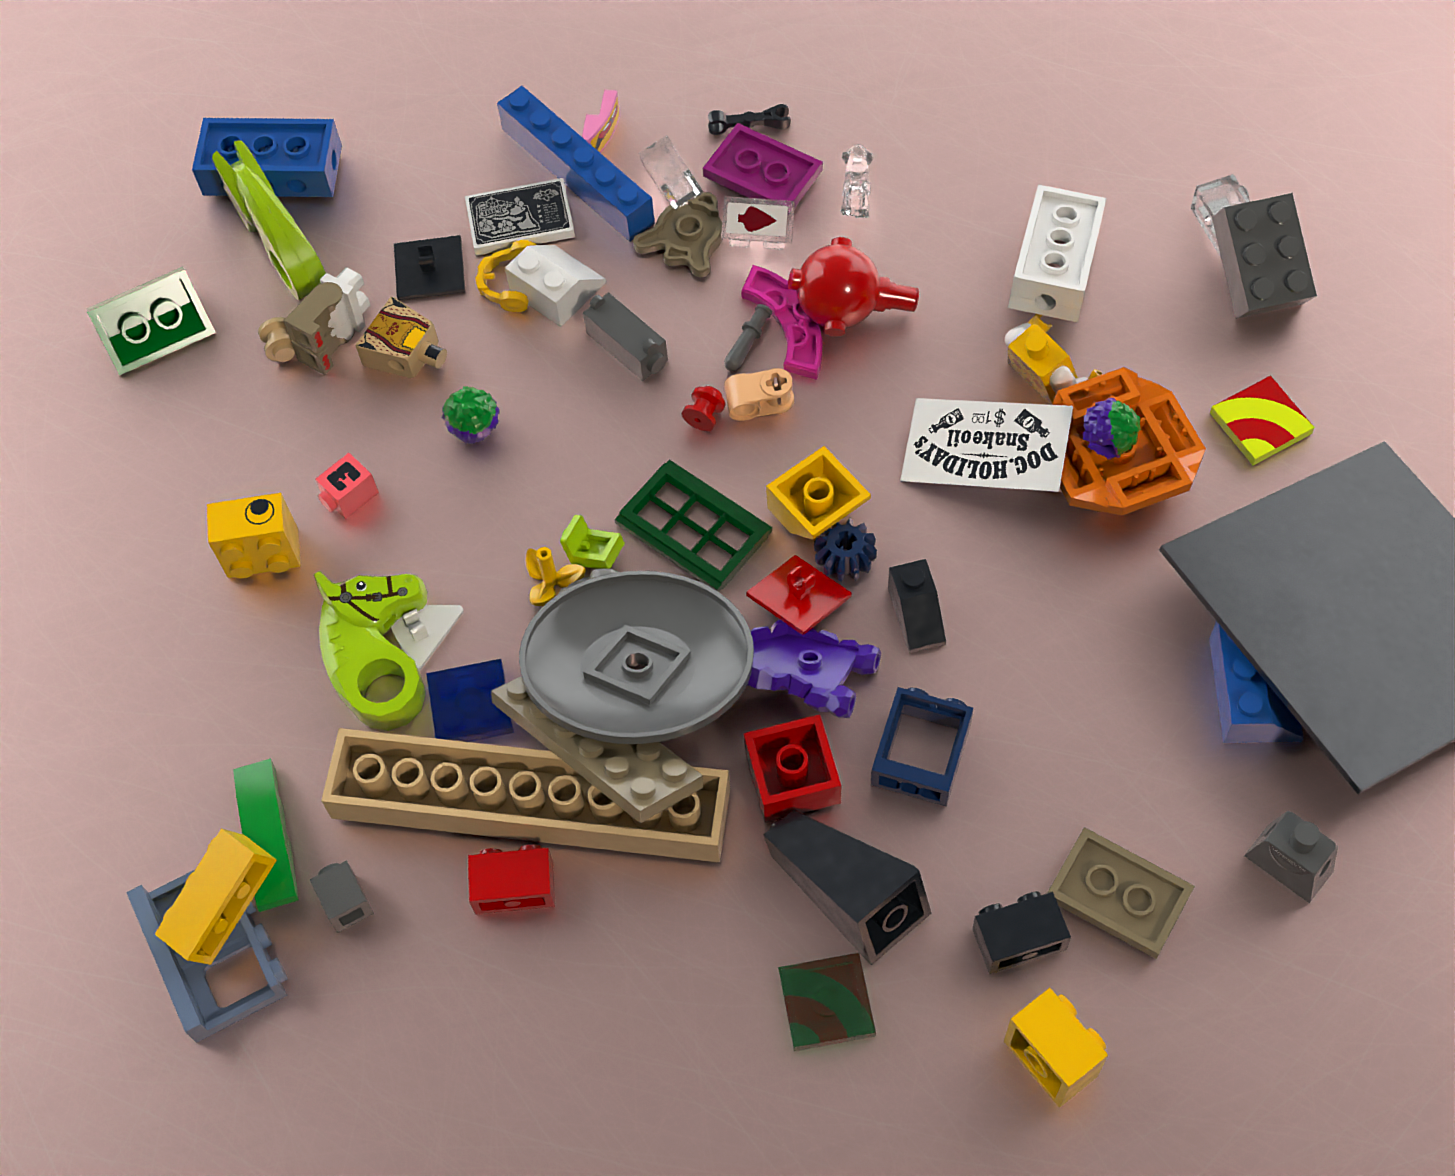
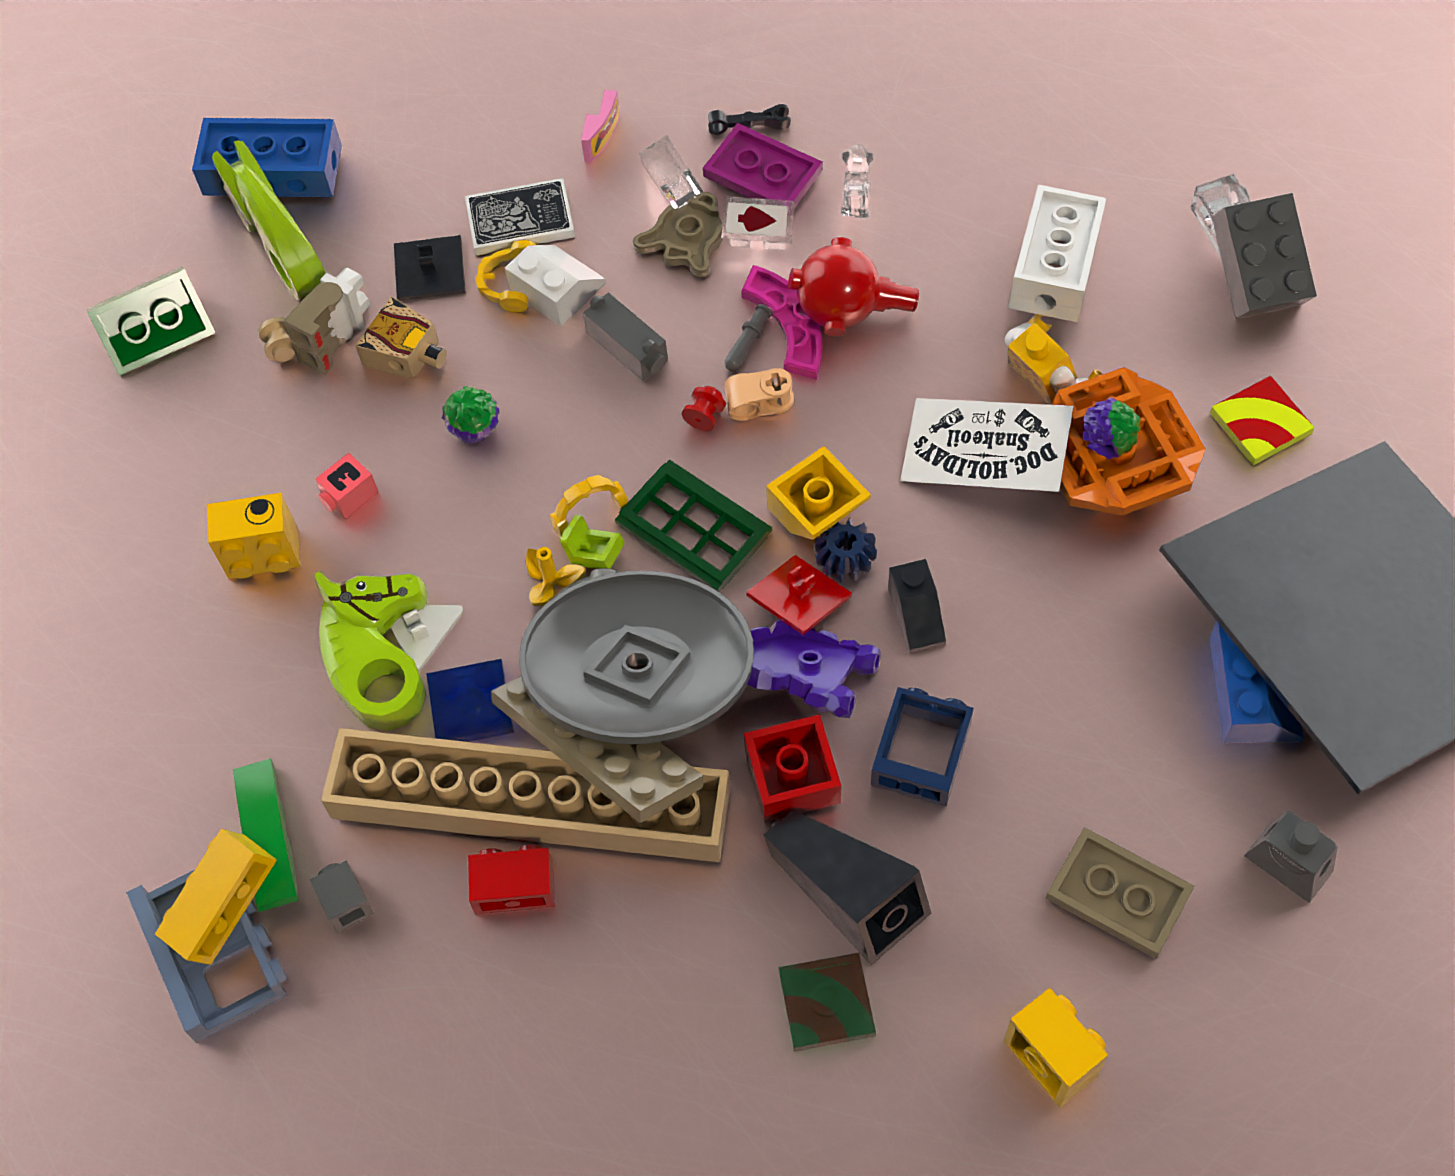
(577, 162): blue brick -> none
(583, 490): none -> yellow piece
(1020, 931): black brick -> none

